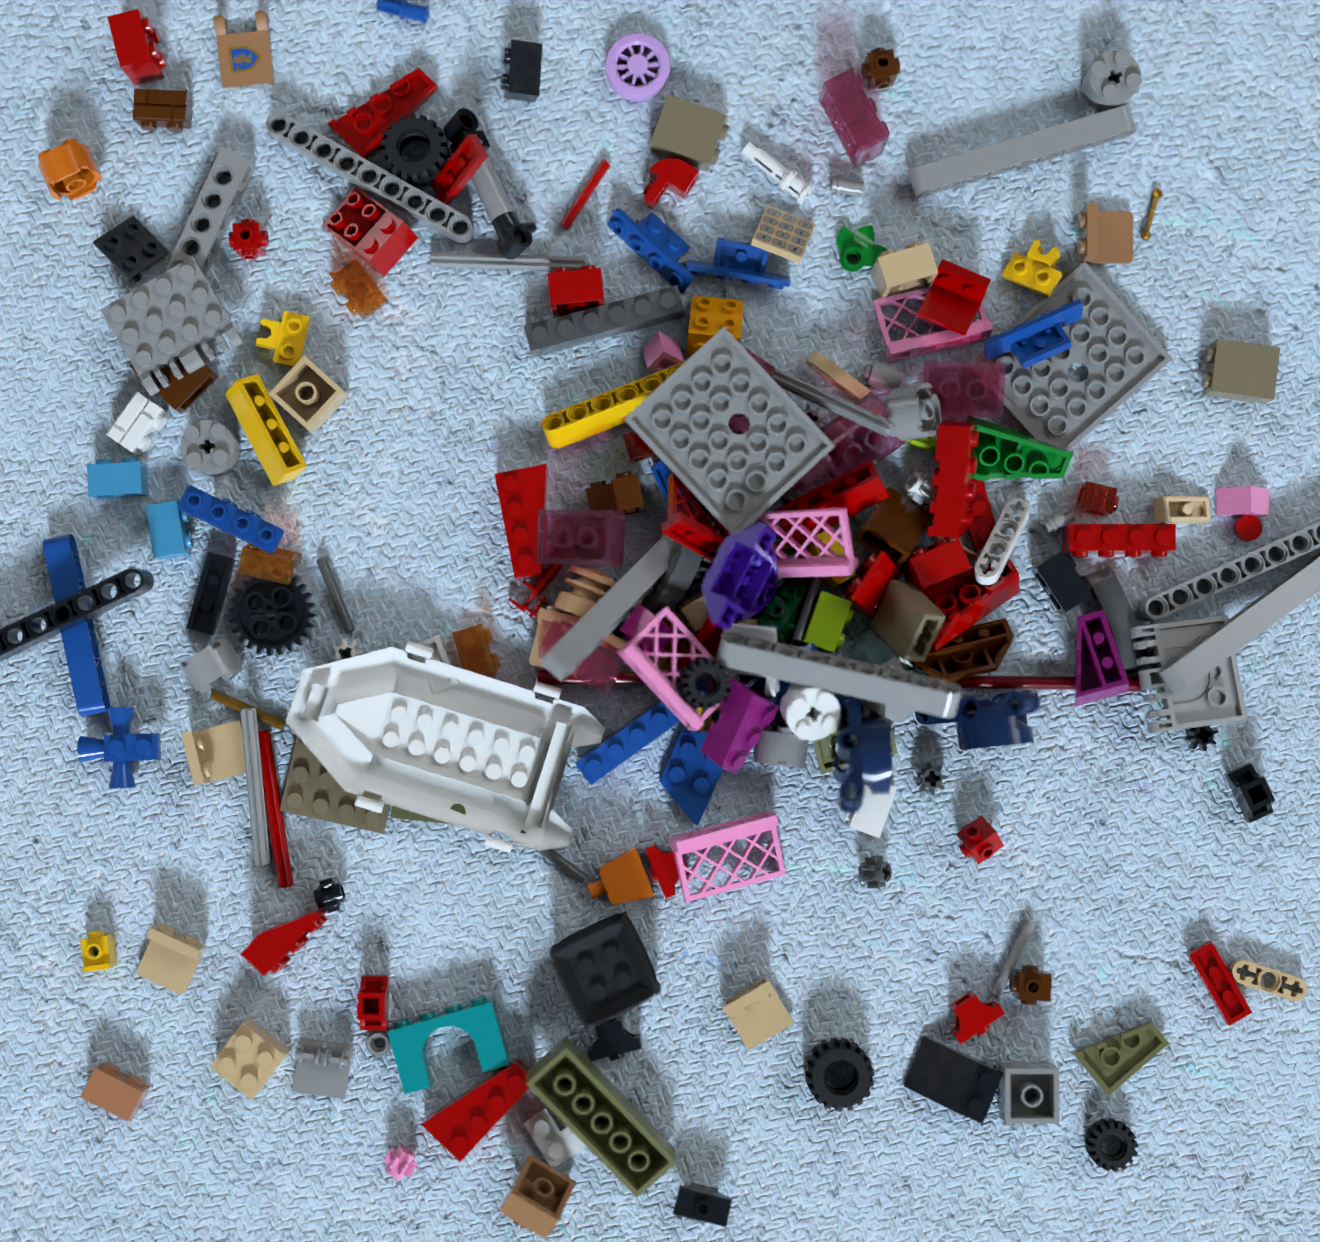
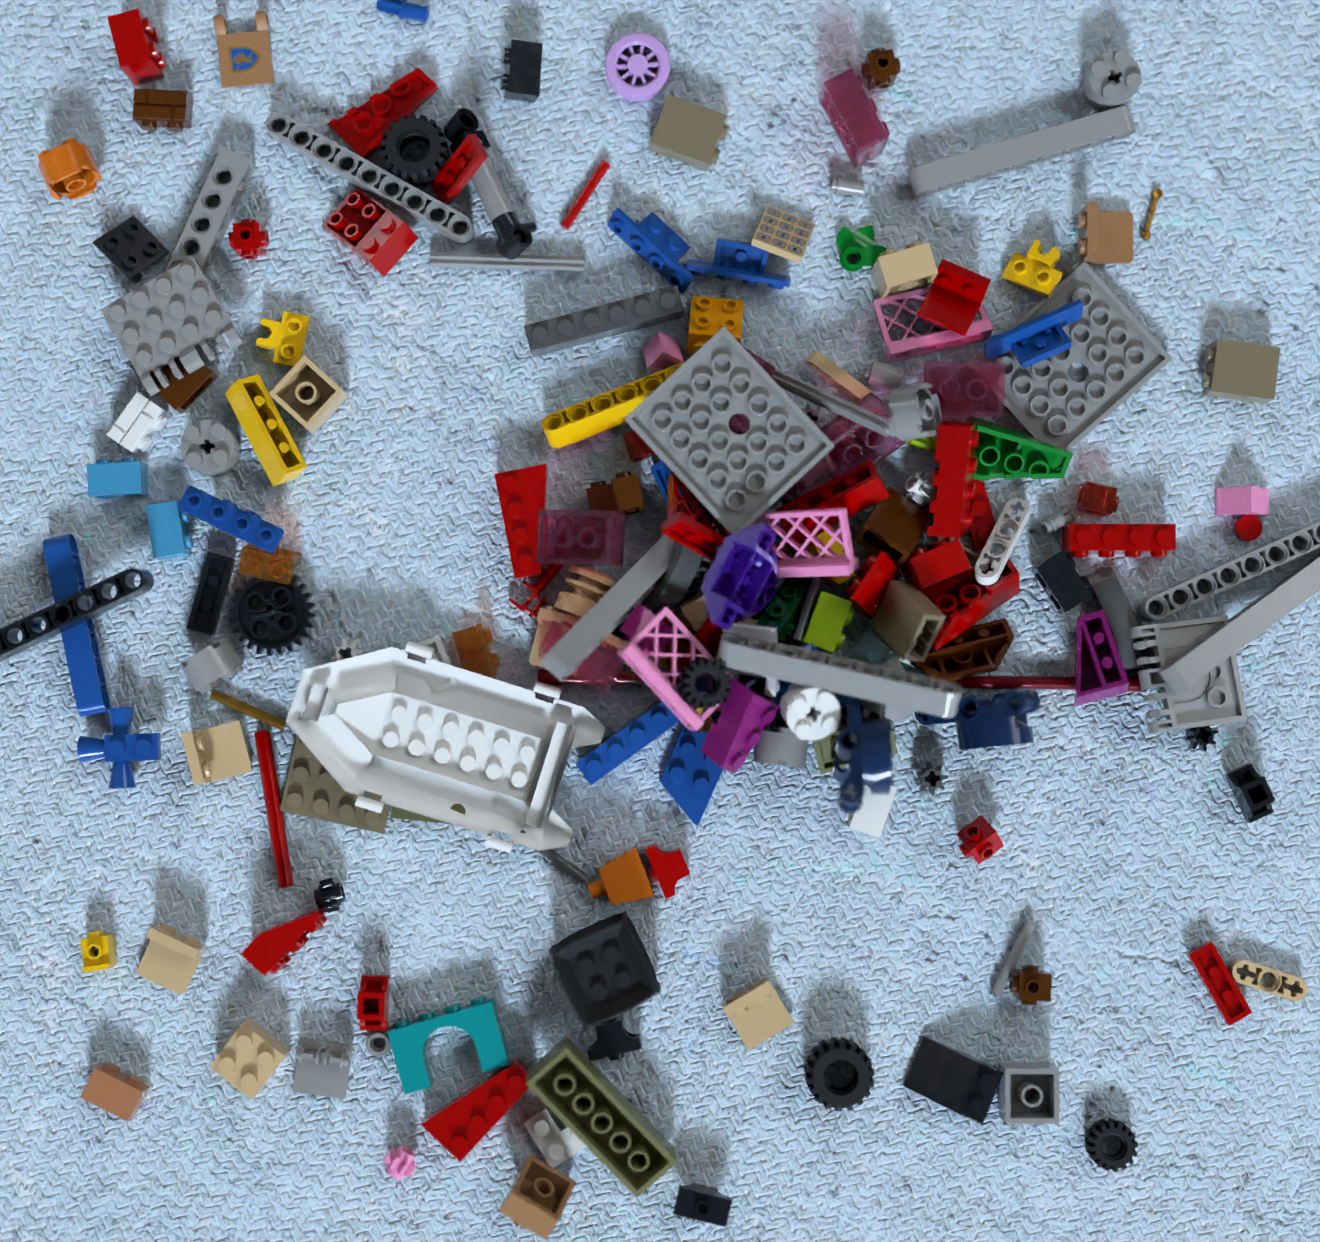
(255, 786): light grey axle -> none
(335, 595): dark grey bar -> none
(359, 289): clear orange bracket -> none
(575, 289): red brick -> none
(671, 175): red brick -> none
(720, 834): bright pink fence -> none
(786, 178): white pin -> none
(875, 872): dark grey gear -> none
(973, 1016): red brick -> none
(1121, 1055): olive wing -> none
(1181, 509): tan slope -> none

